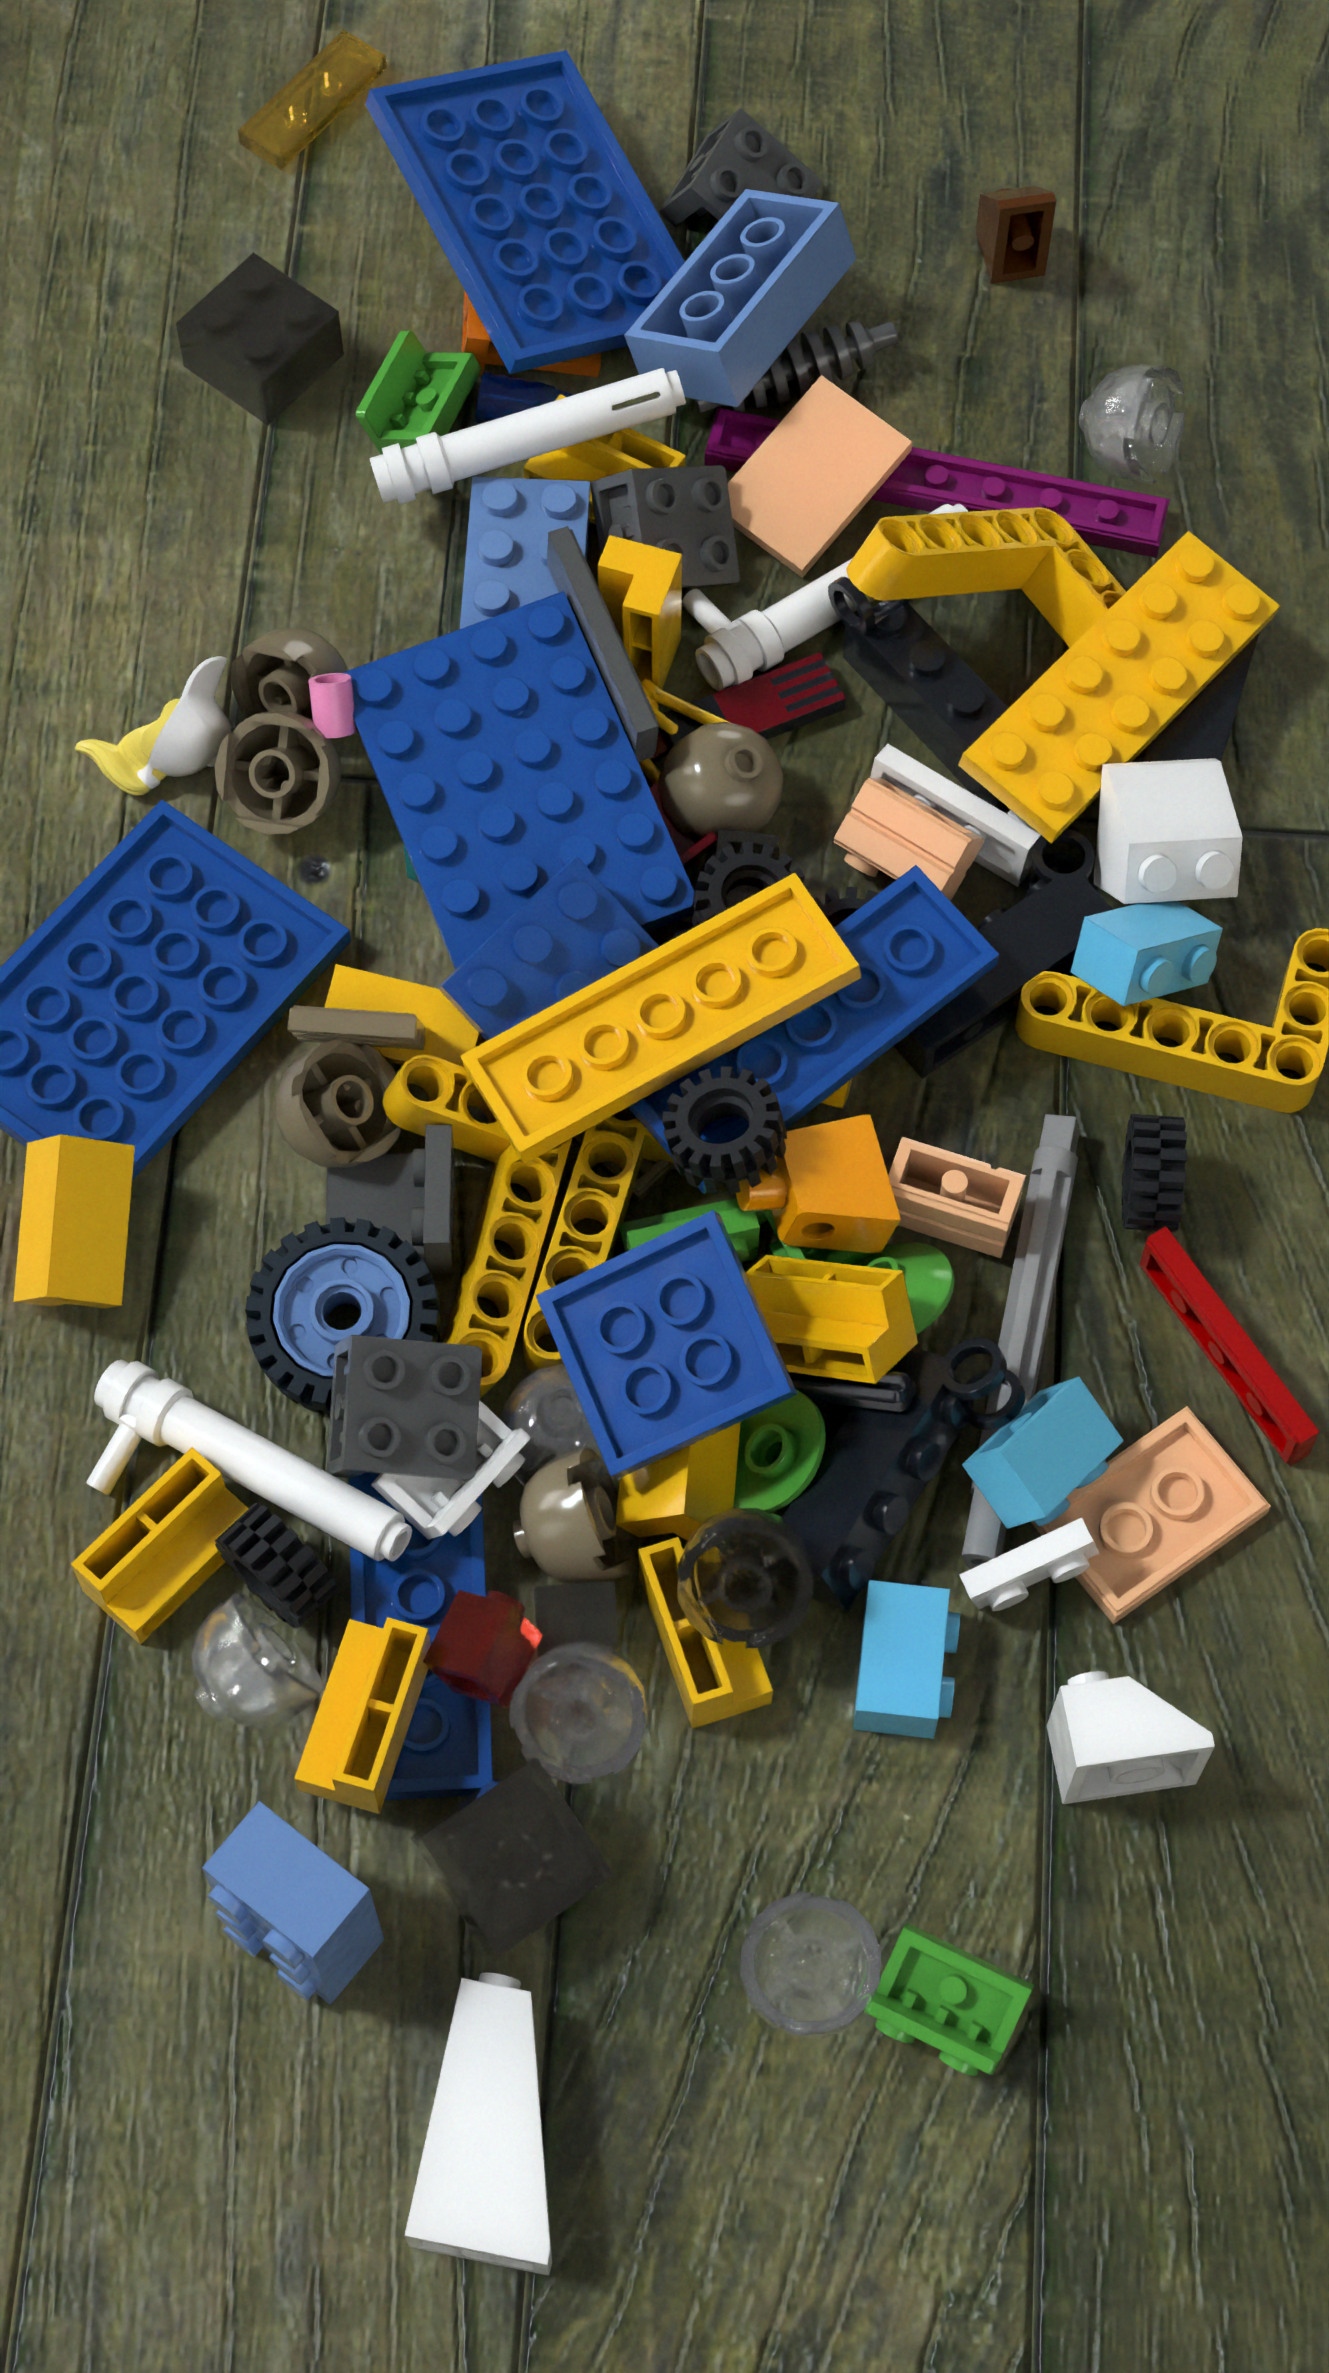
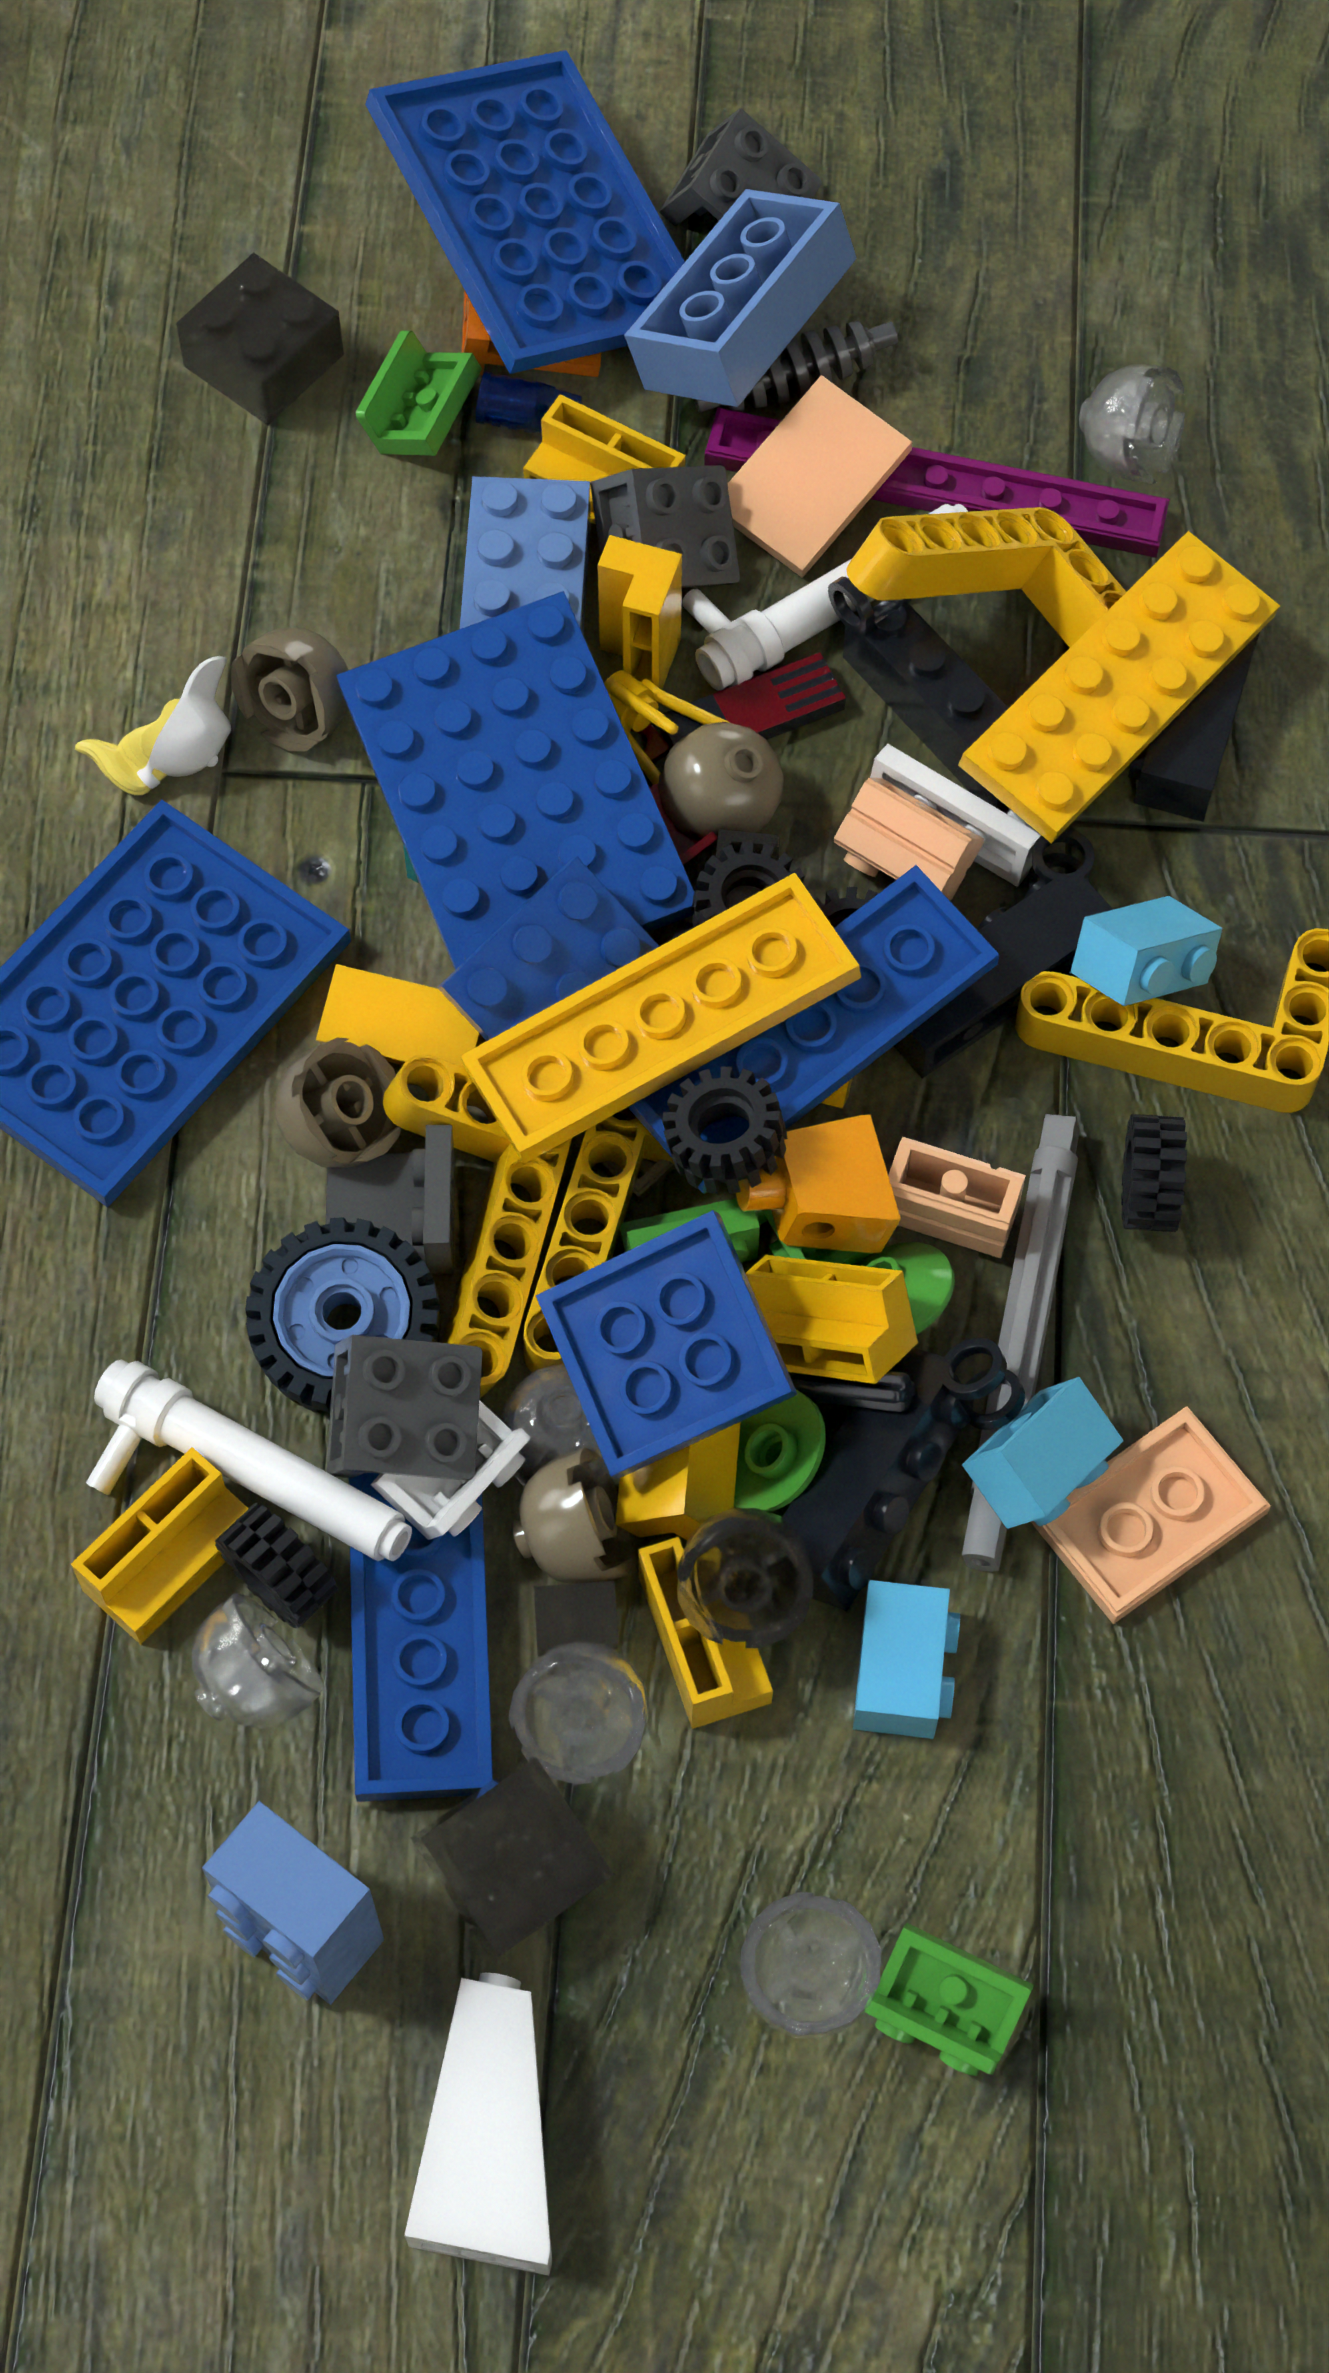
(74, 1222): yellow piece -> none
(277, 772): dark tan cylinder -> none
(312, 99): clear yellow tile -> none
(332, 704): bright pink hinge -> none
(357, 1026): dark tan tile -> none
(365, 1714): yellow piece -> none
(483, 1646): clear red brick -> none
(526, 434): white cylinder -> none
(574, 577): dark grey tile -> none
(1005, 1578): white plate -> none
(1015, 232): reddish brown slope -> none
(1121, 1740): white slope -> none
(1167, 832): white slope -> none
(1228, 1347): red tile -> none

